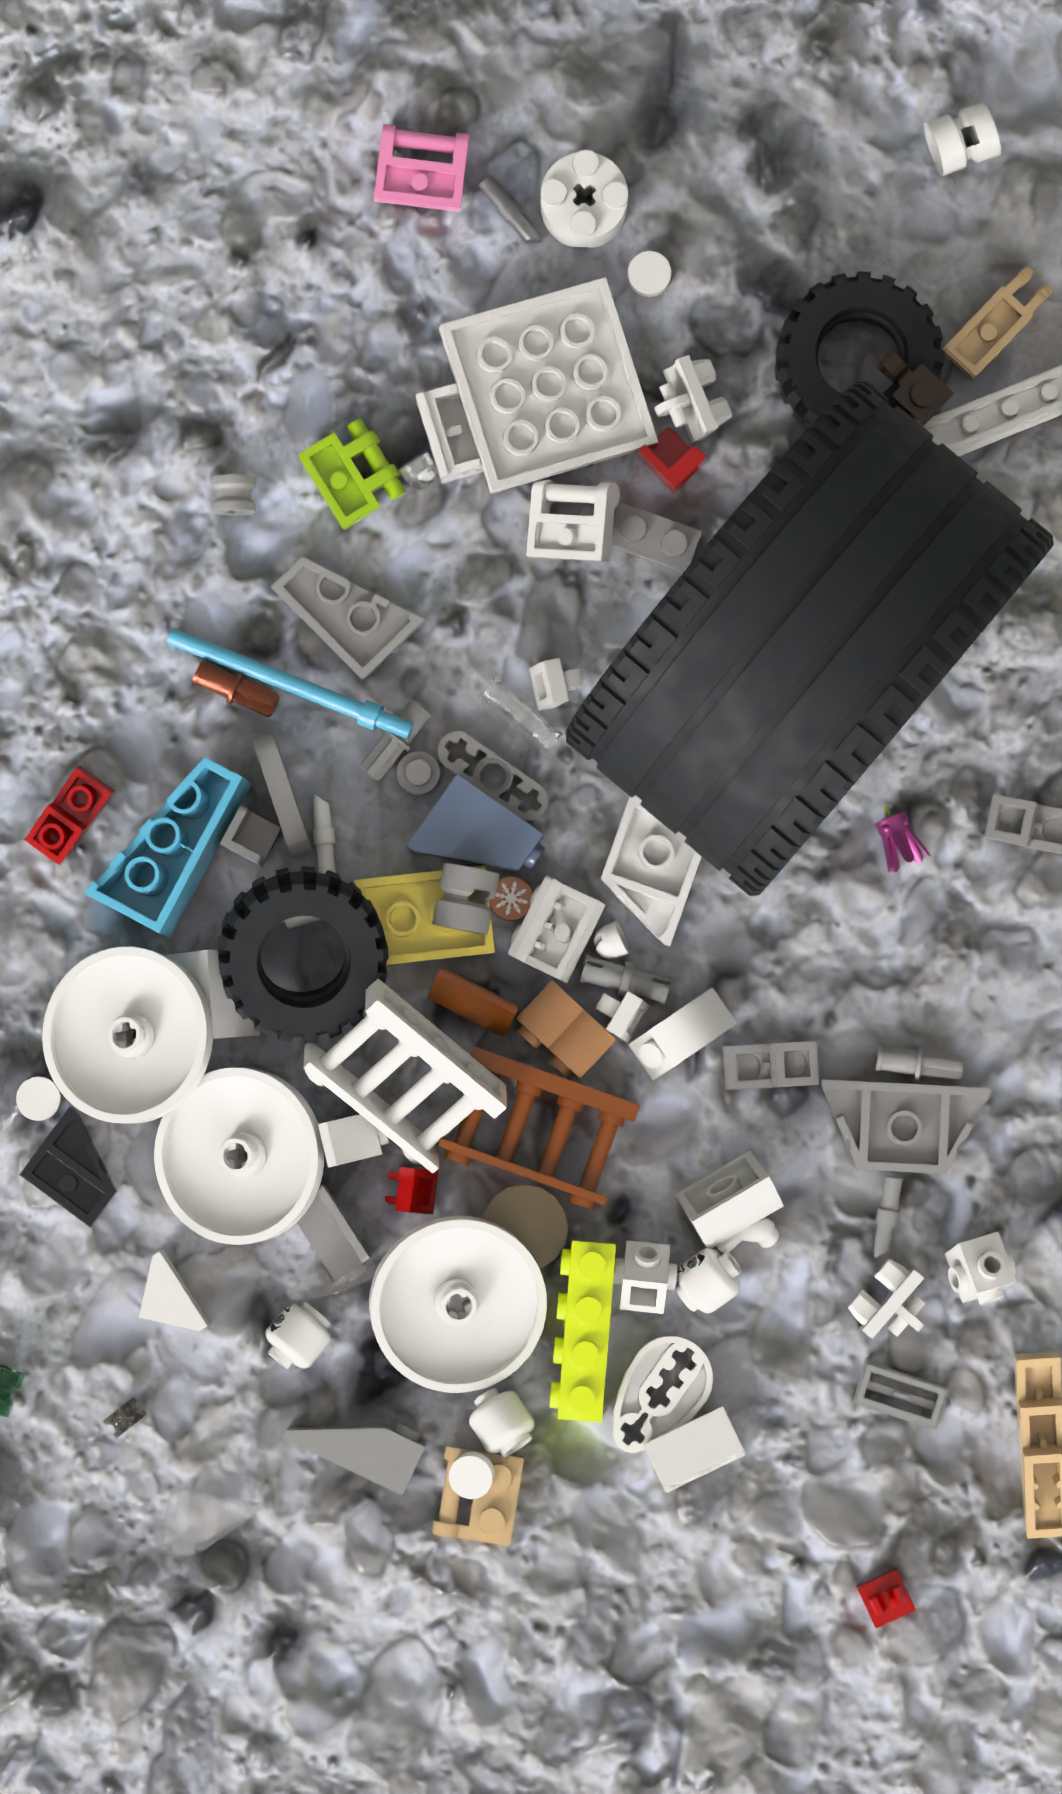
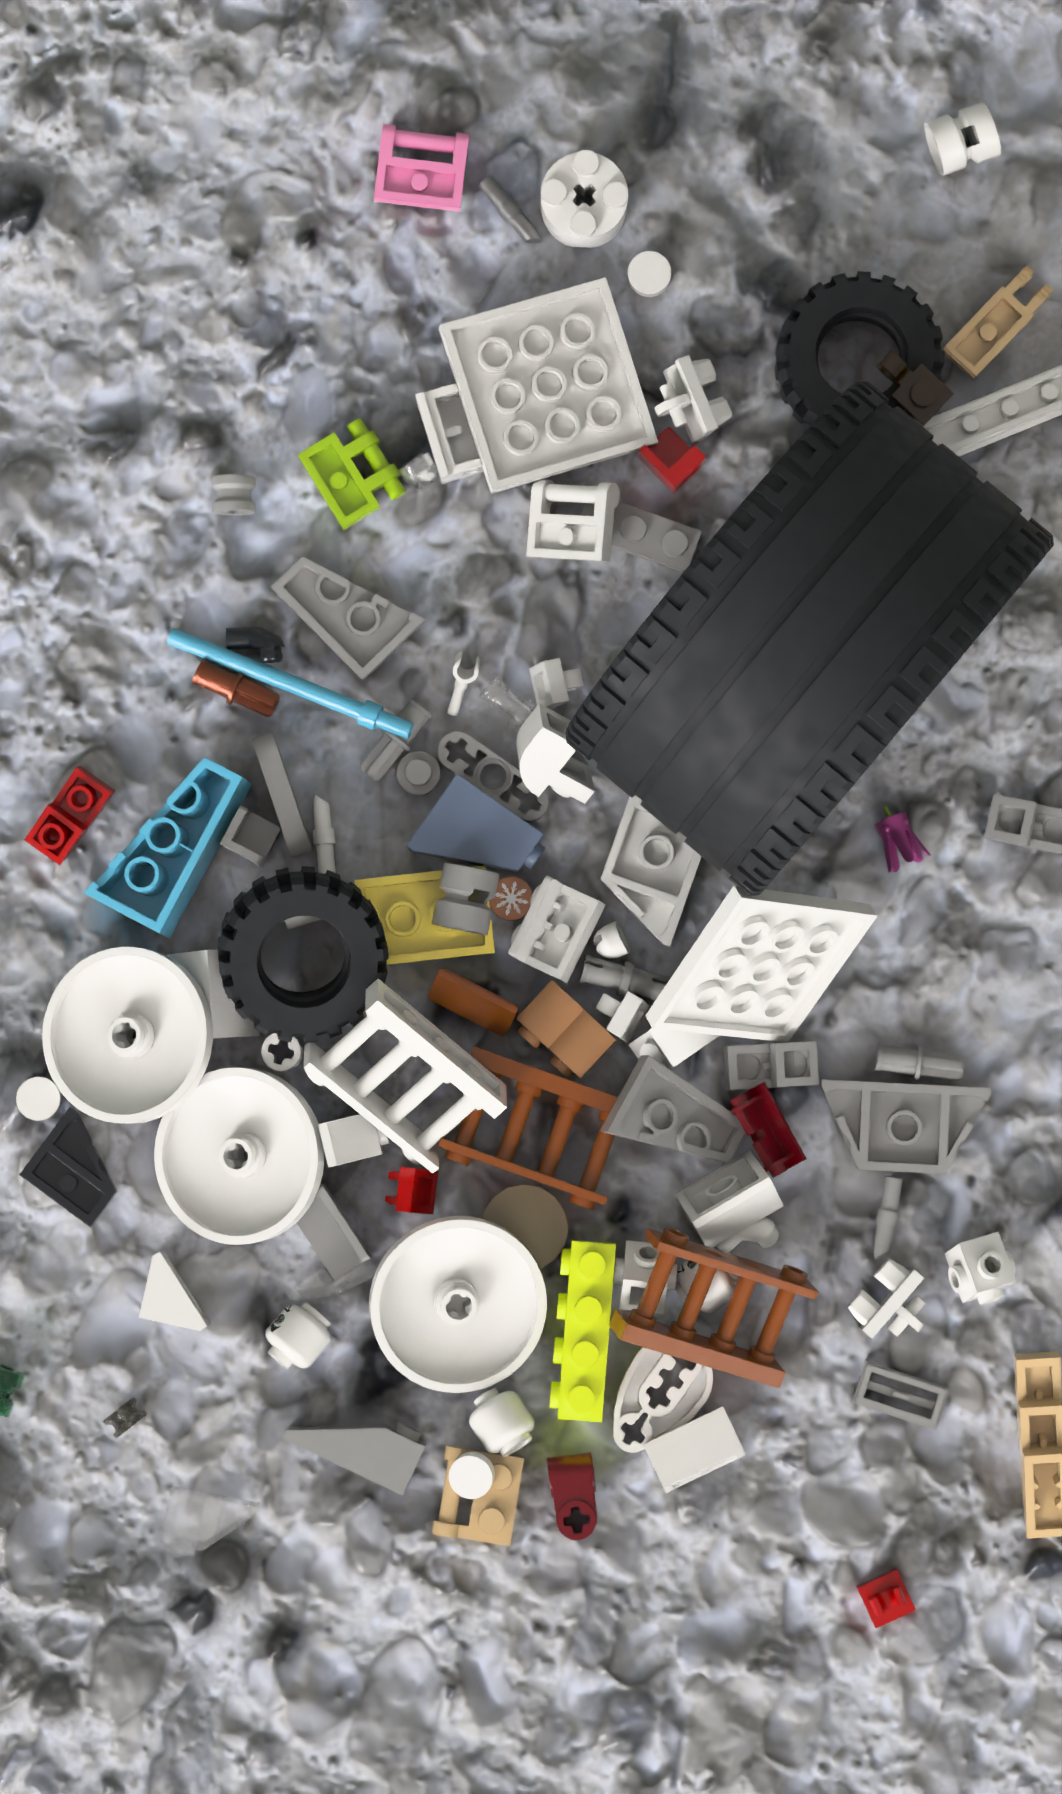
(256, 638): none -> black arm
(270, 1058): none -> white bush
(462, 678): none -> white hand
(547, 757): none -> white brick
(573, 1486): none -> dark red piece
(672, 1114): none -> light grey wing
(720, 1349): none -> dark orange fence
(761, 965): none -> white plate
(767, 1129): none -> dark red hinge

